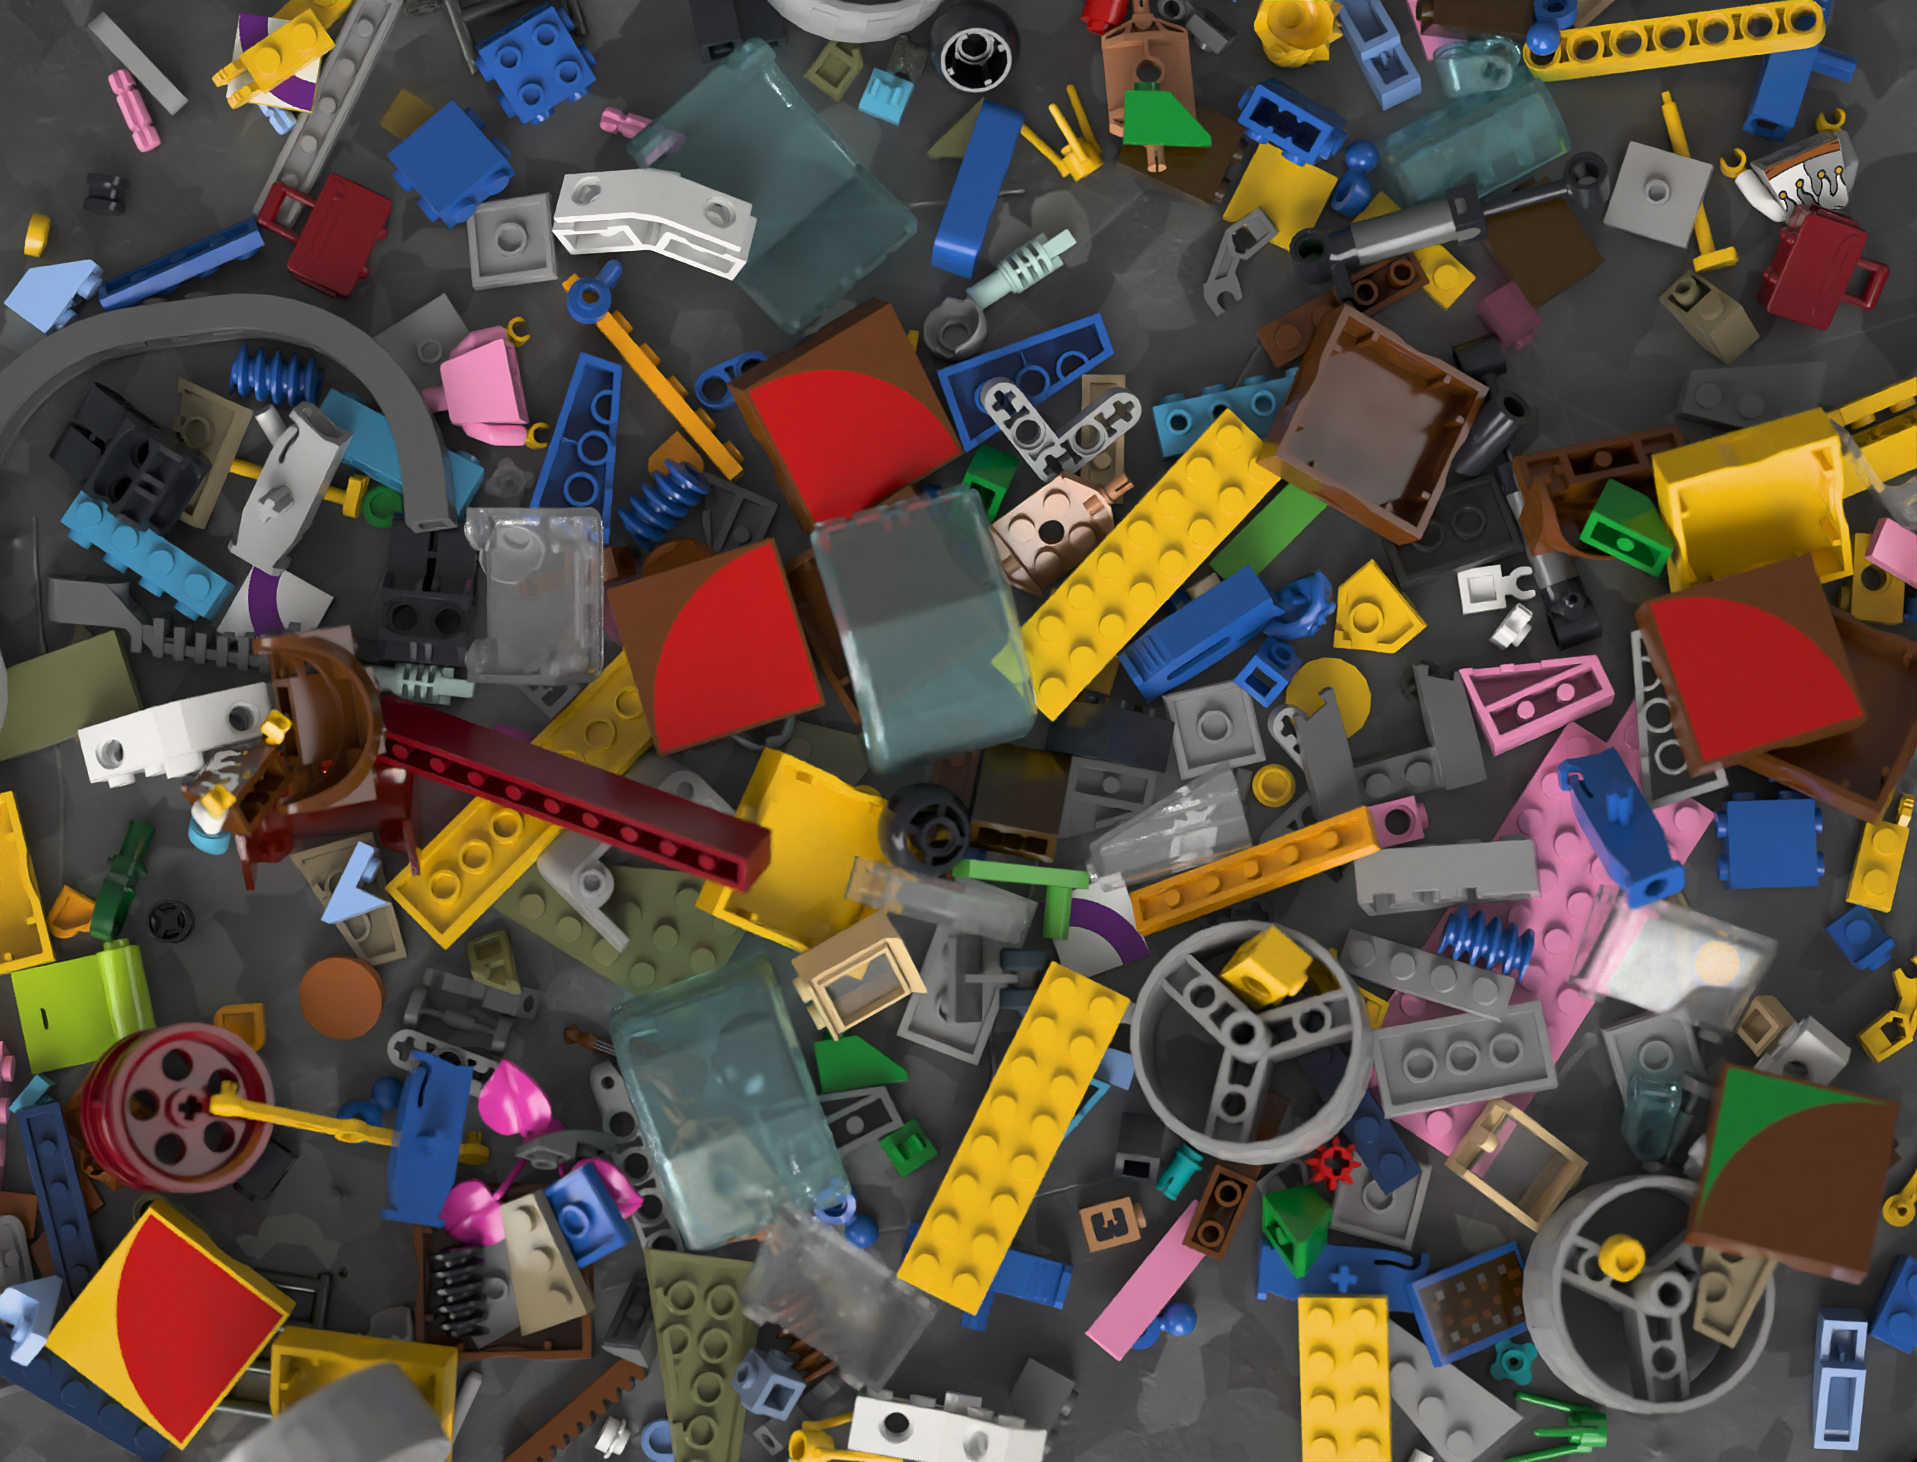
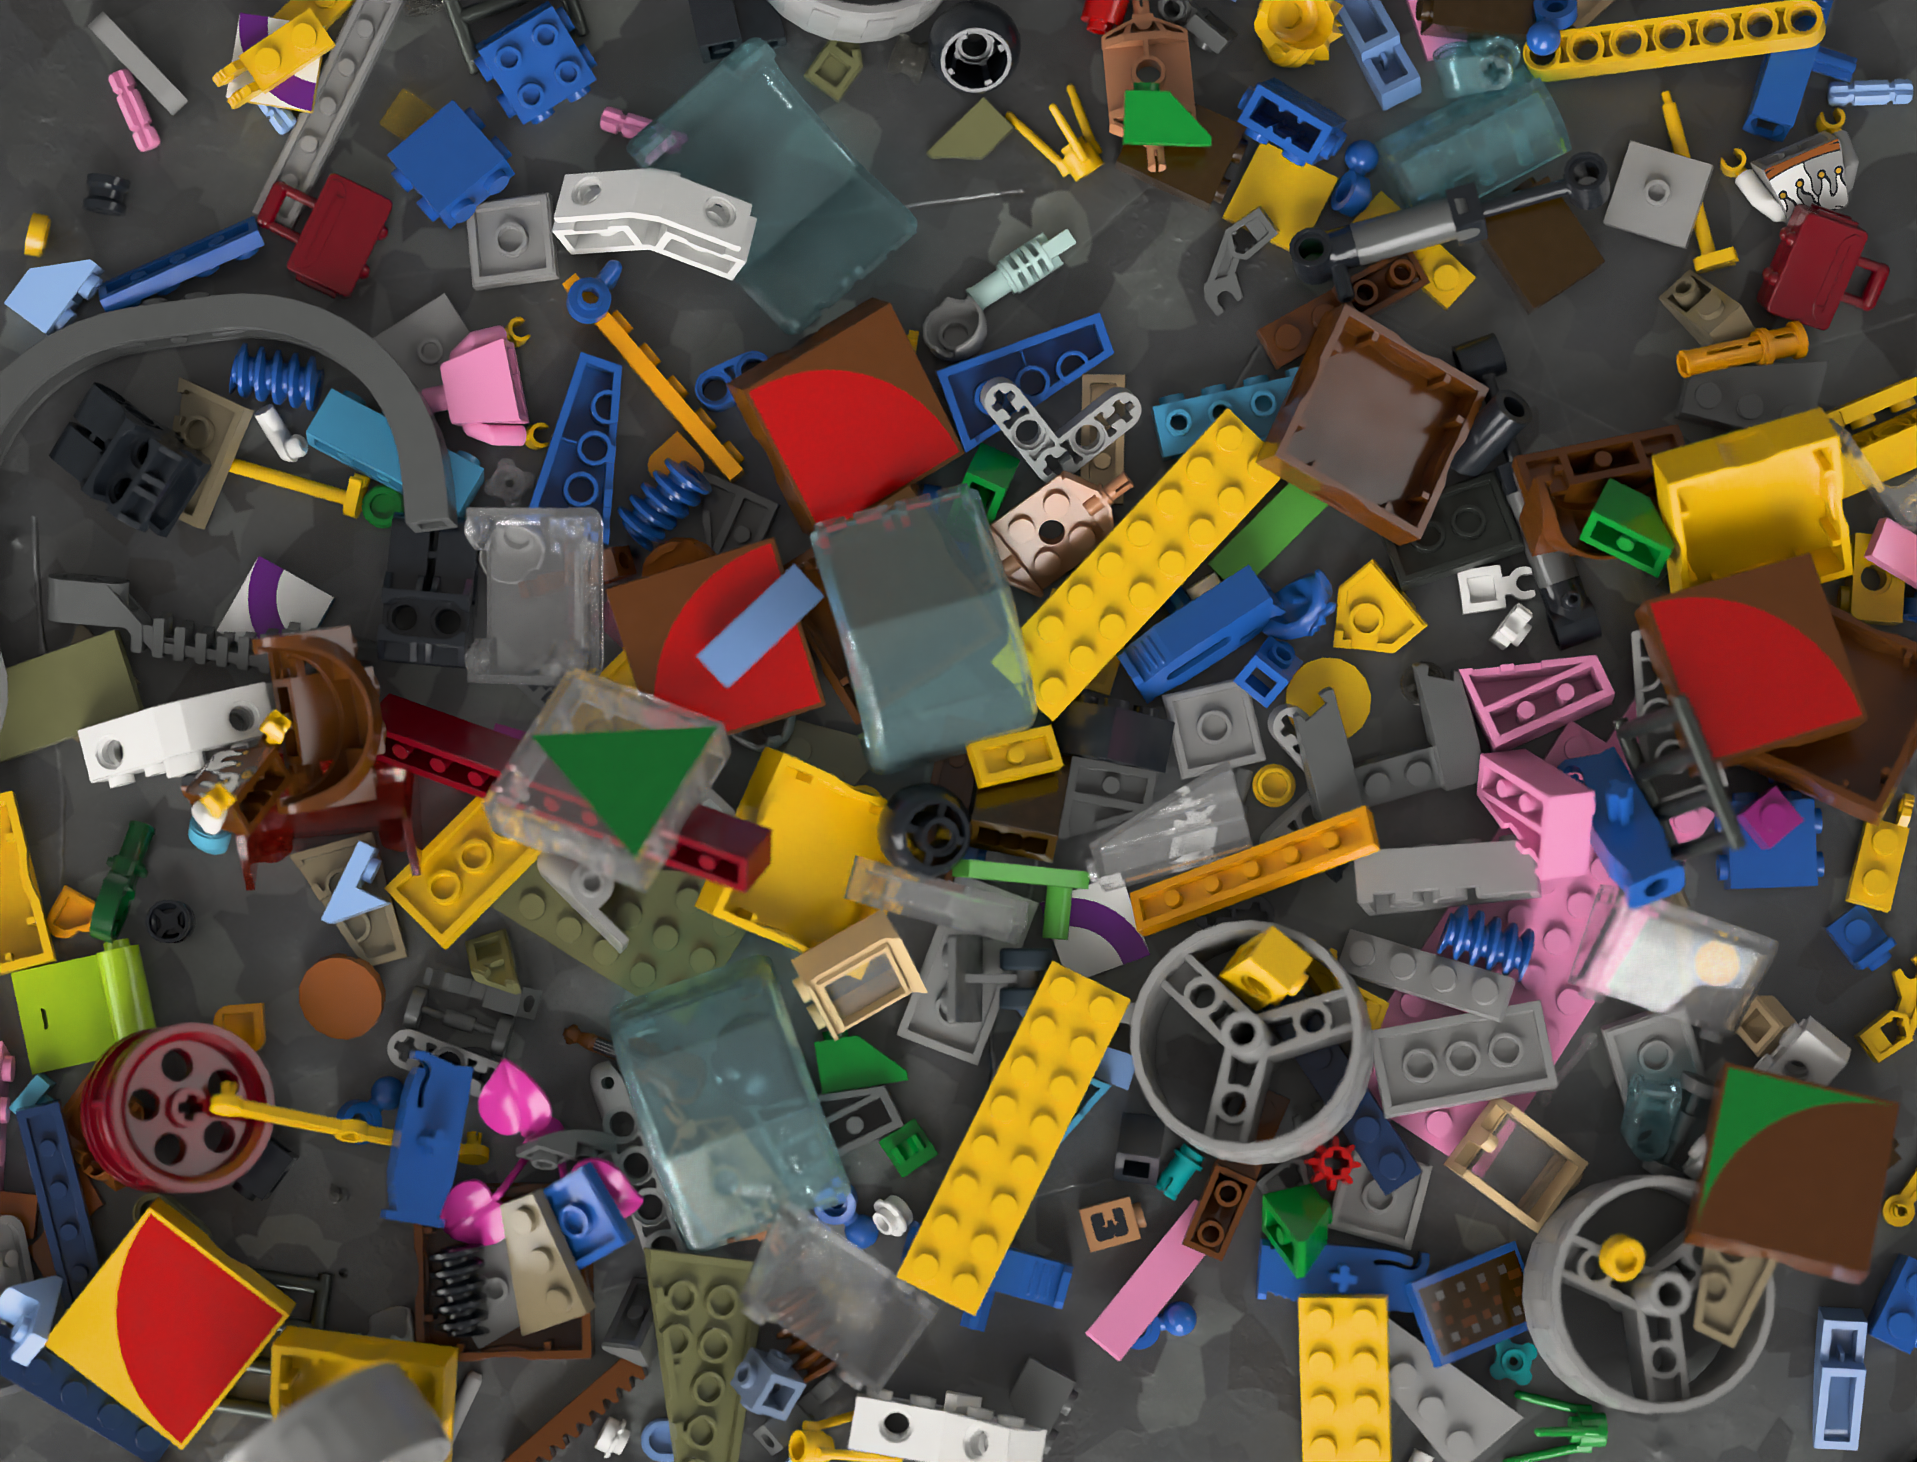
(151, 556): dark azure brick -> none
(290, 489): light grey piece -> none
(422, 683): light aqua hinge -> none
(607, 777): none -> clear tile
(760, 626): none -> medium blue slope
(886, 96): medium azure tile -> none
(892, 1216): none -> white plate
(977, 189): blue beam -> none
(1014, 756): none -> yellow plate
(1415, 815): bright pink brick -> none
(1509, 317): clear pink brick -> none
(1542, 809): none -> bright pink wedge
(1696, 752): none -> pearl dark grey bar
(1760, 347): none -> light orange pin
(1768, 818): none -> magenta brick
(1870, 92): none -> light blue axle

